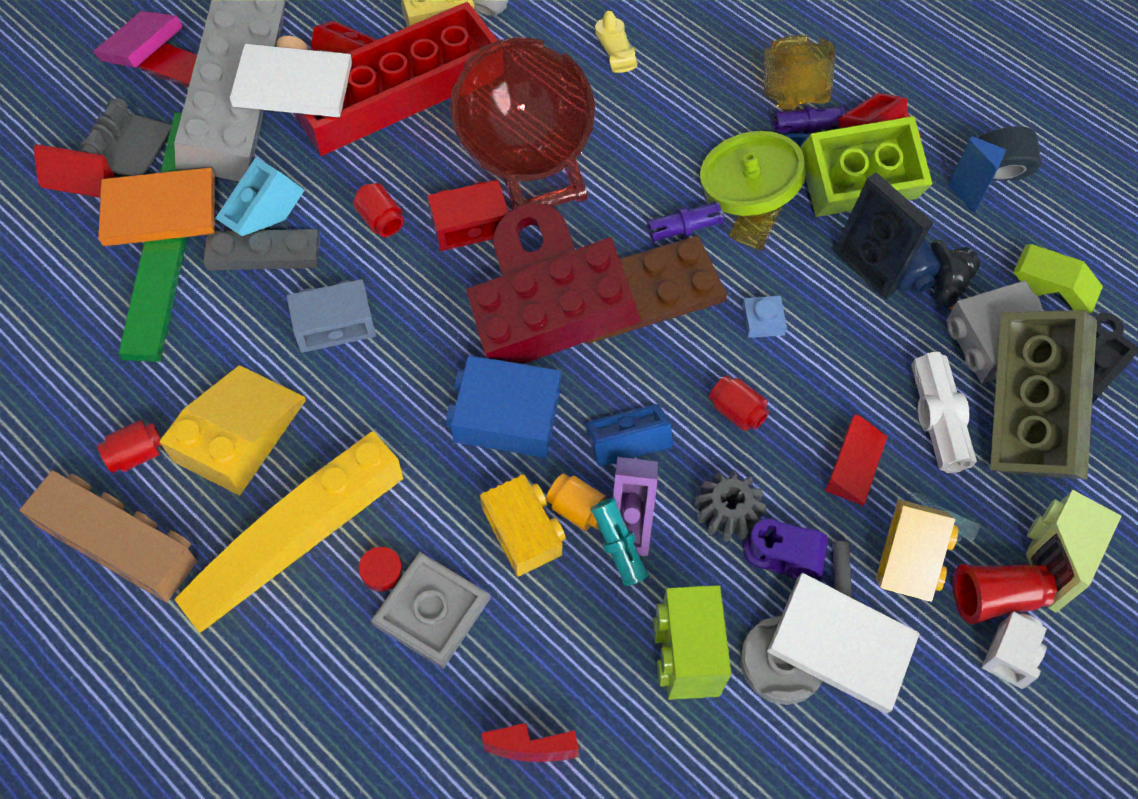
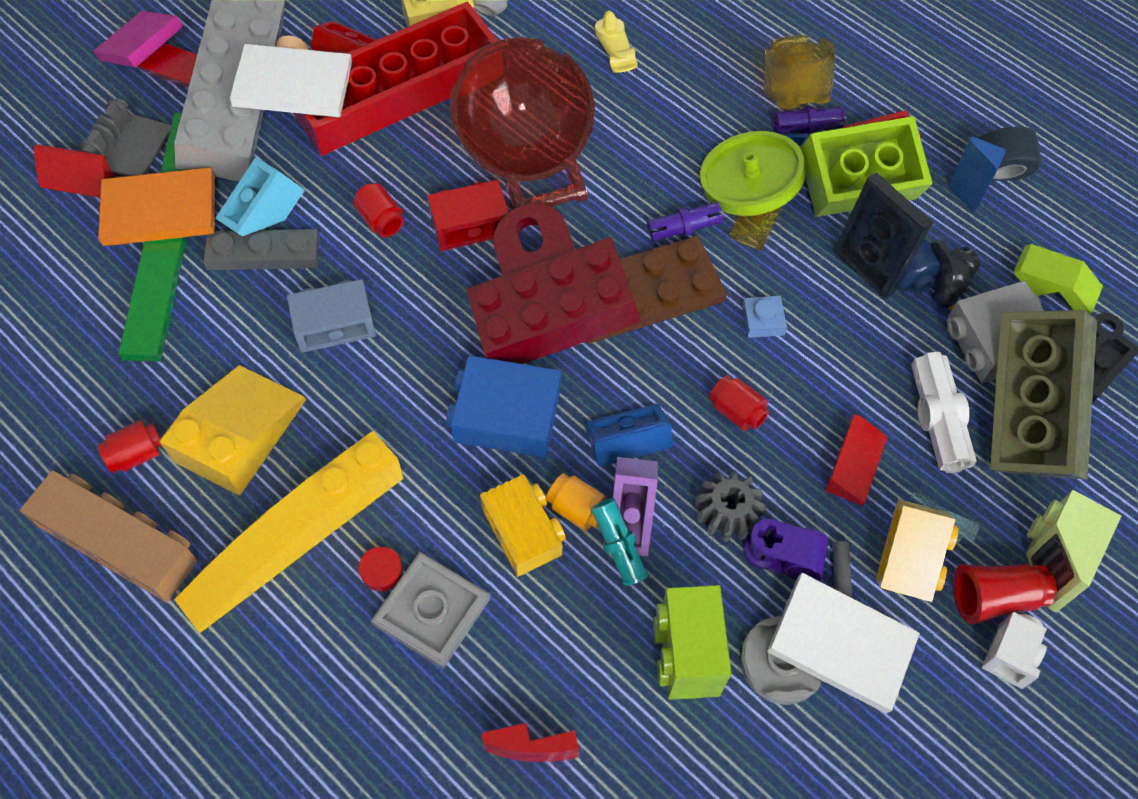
(875, 109): red tile -> none

